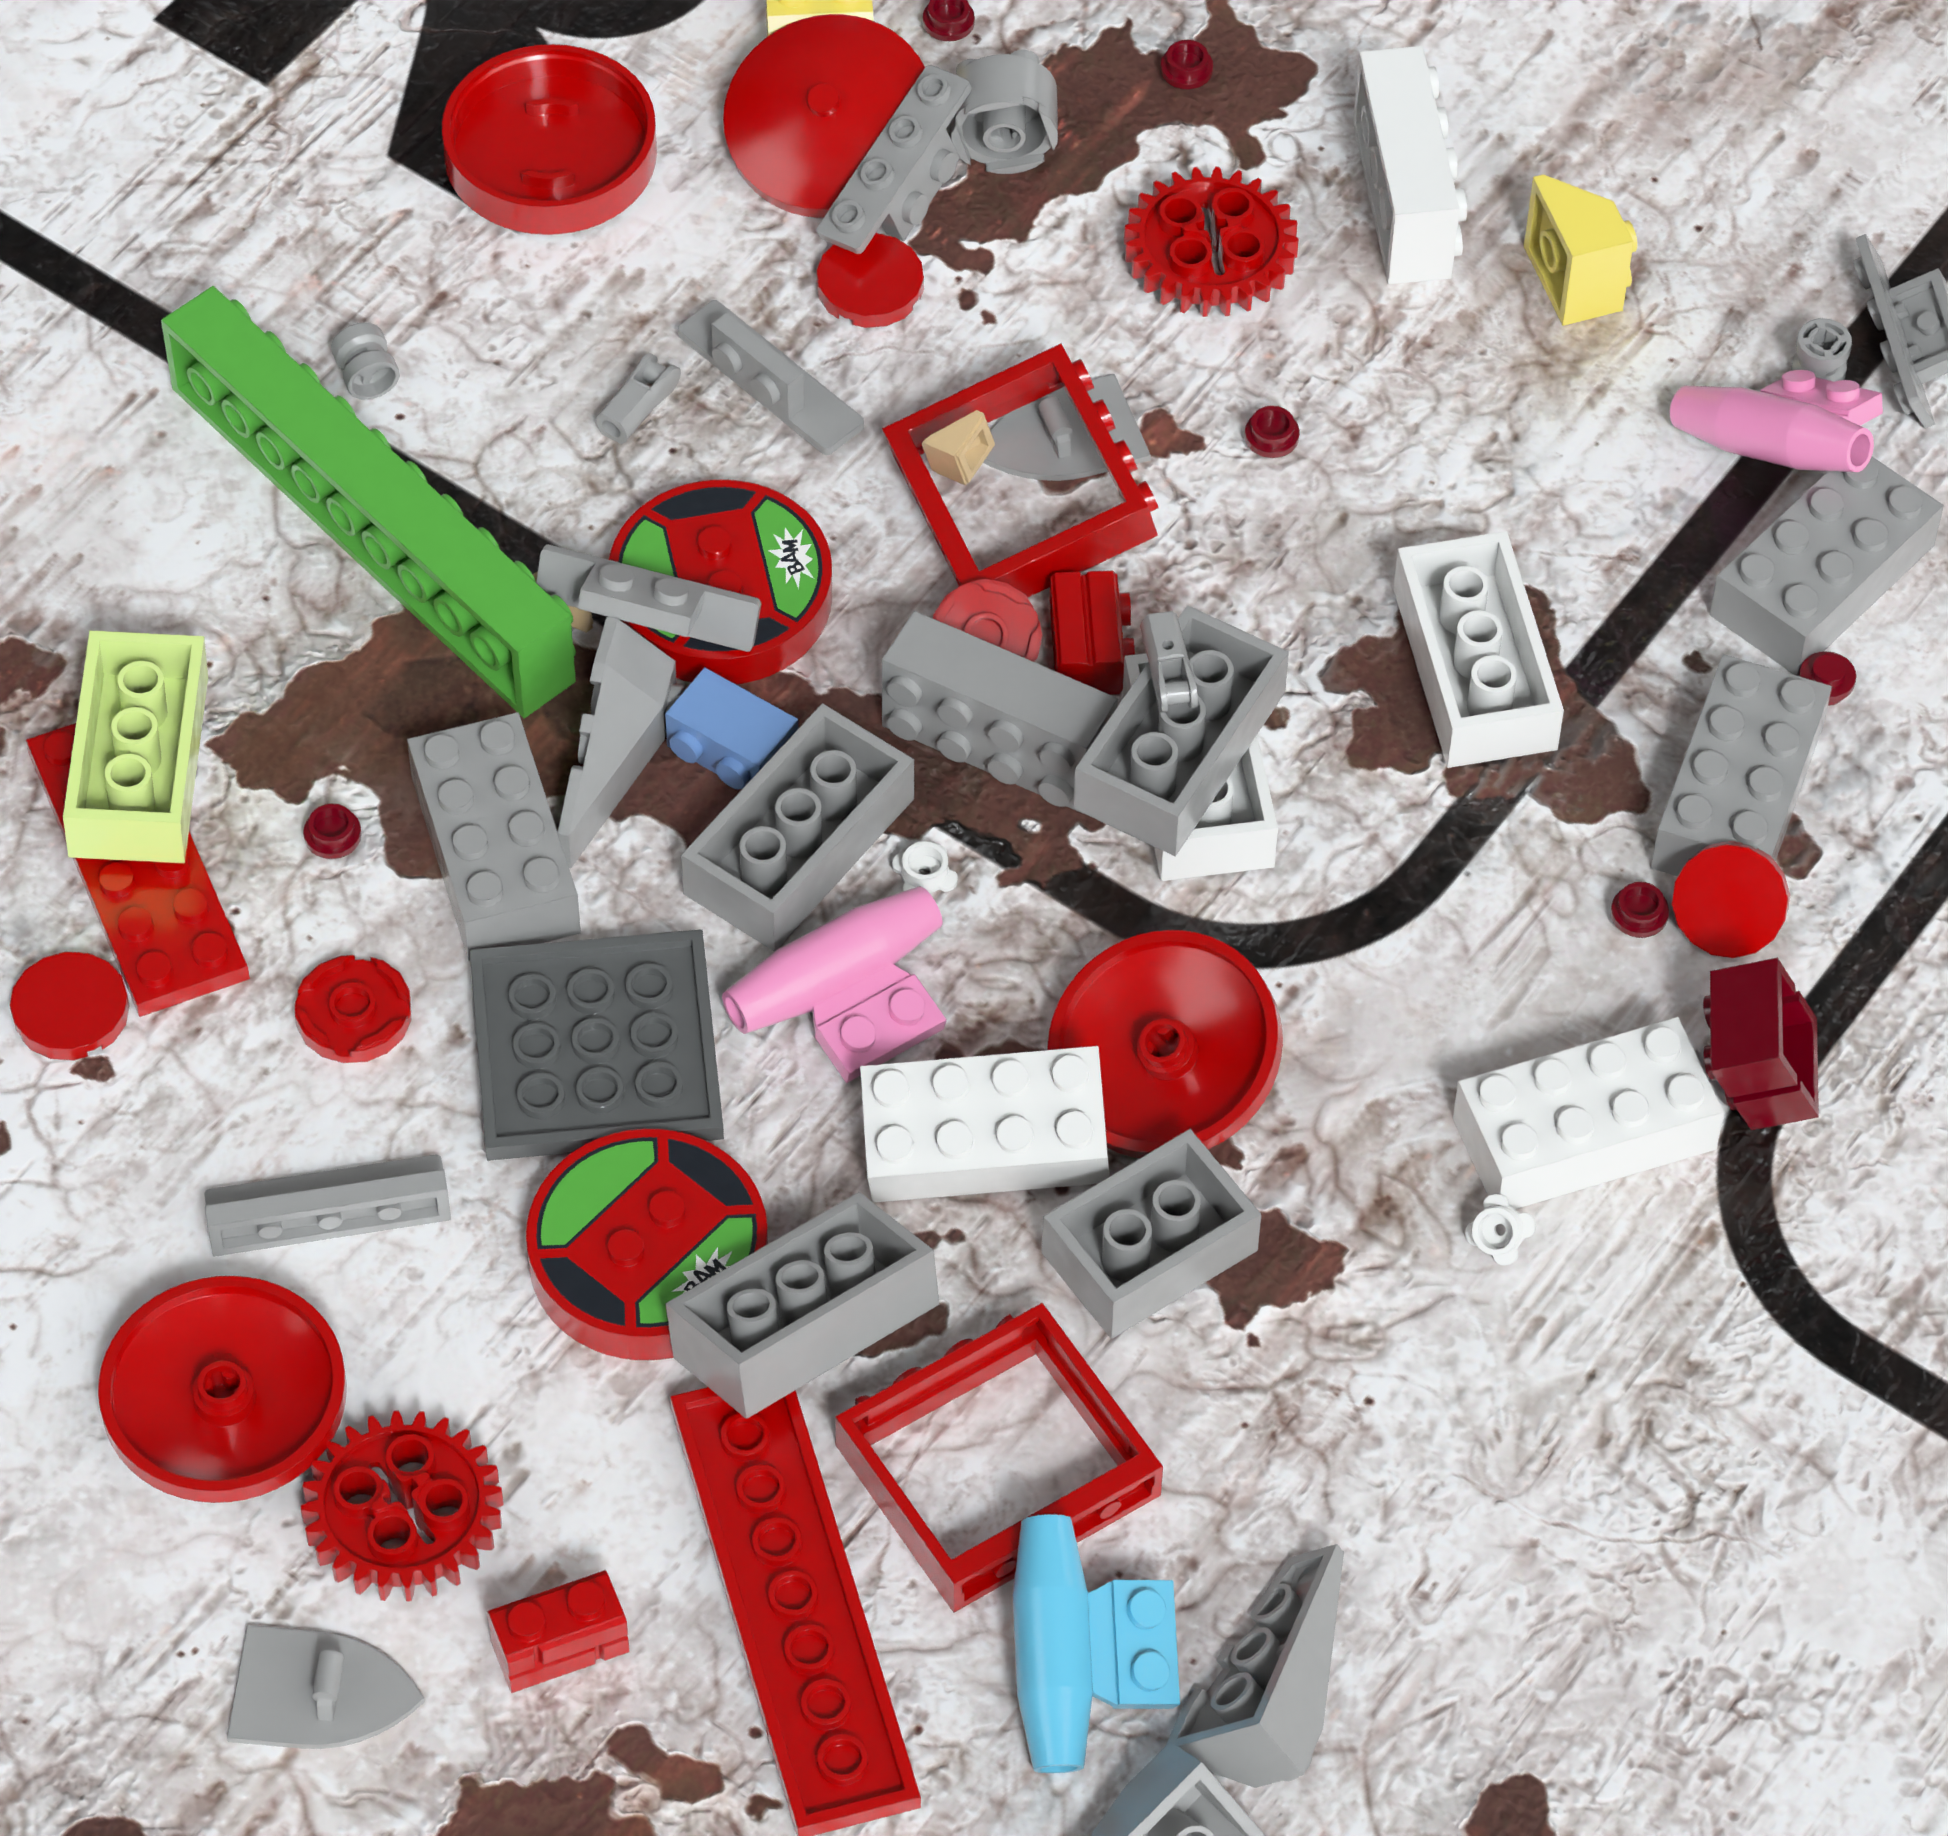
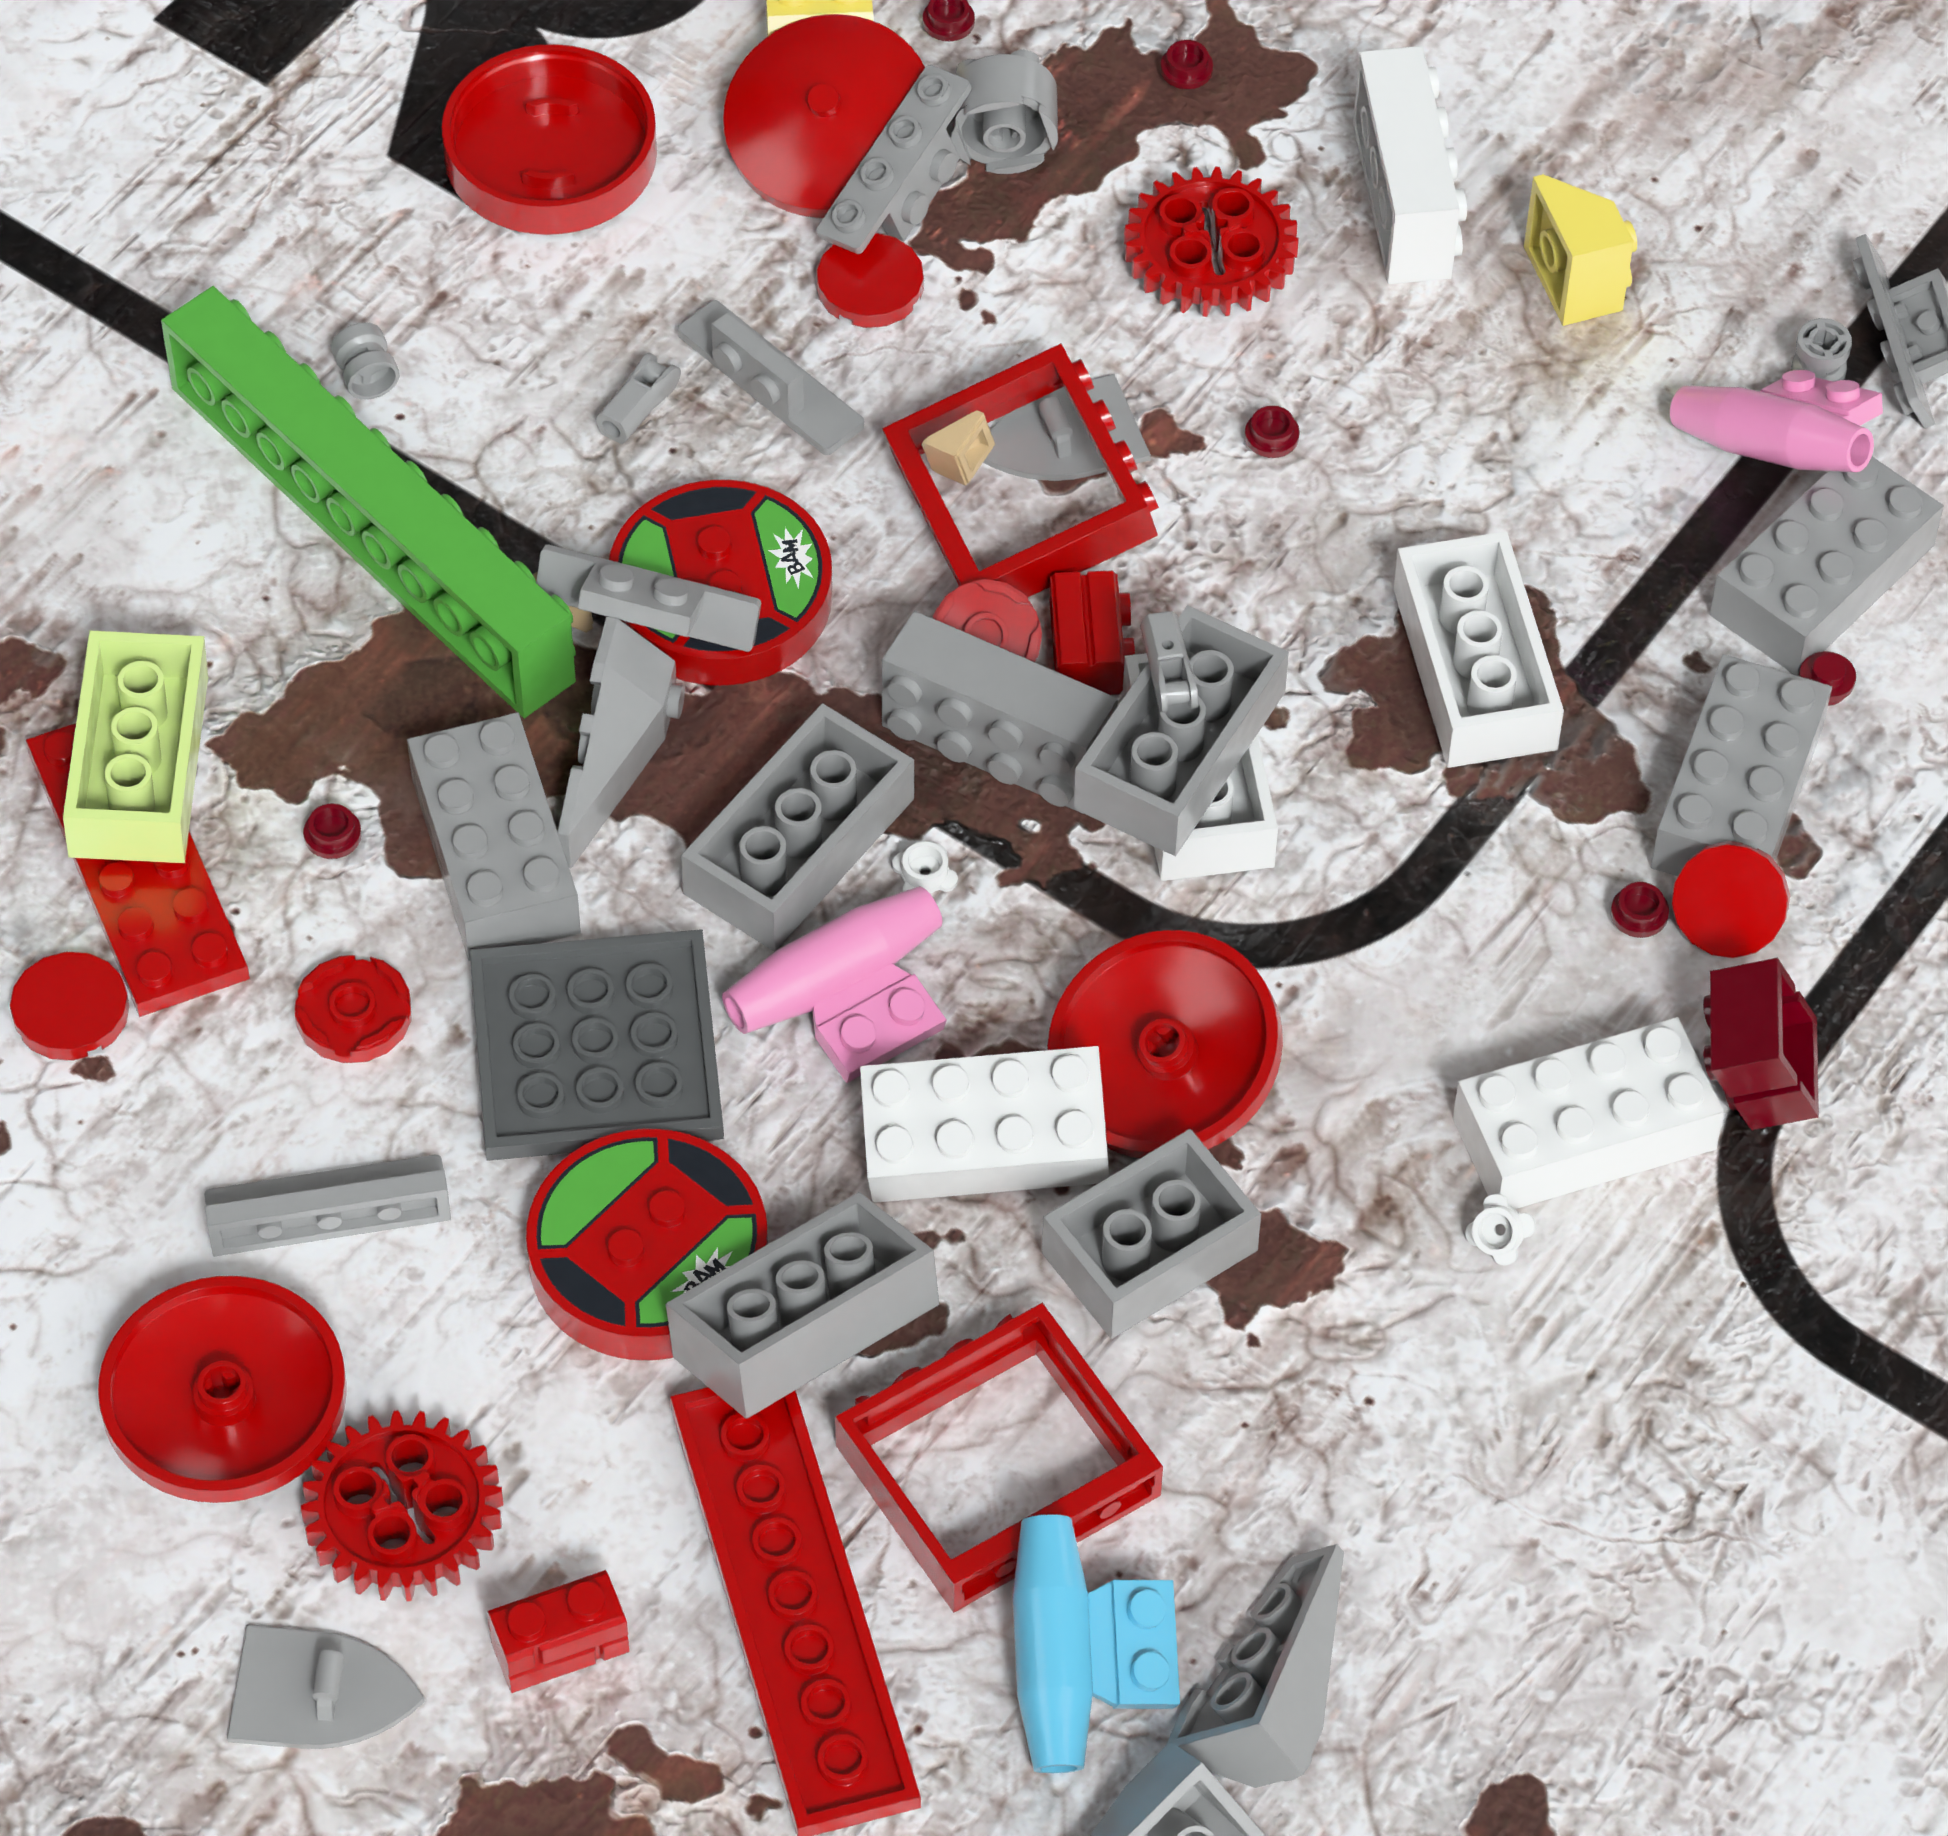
(726, 728): medium blue brick -> none

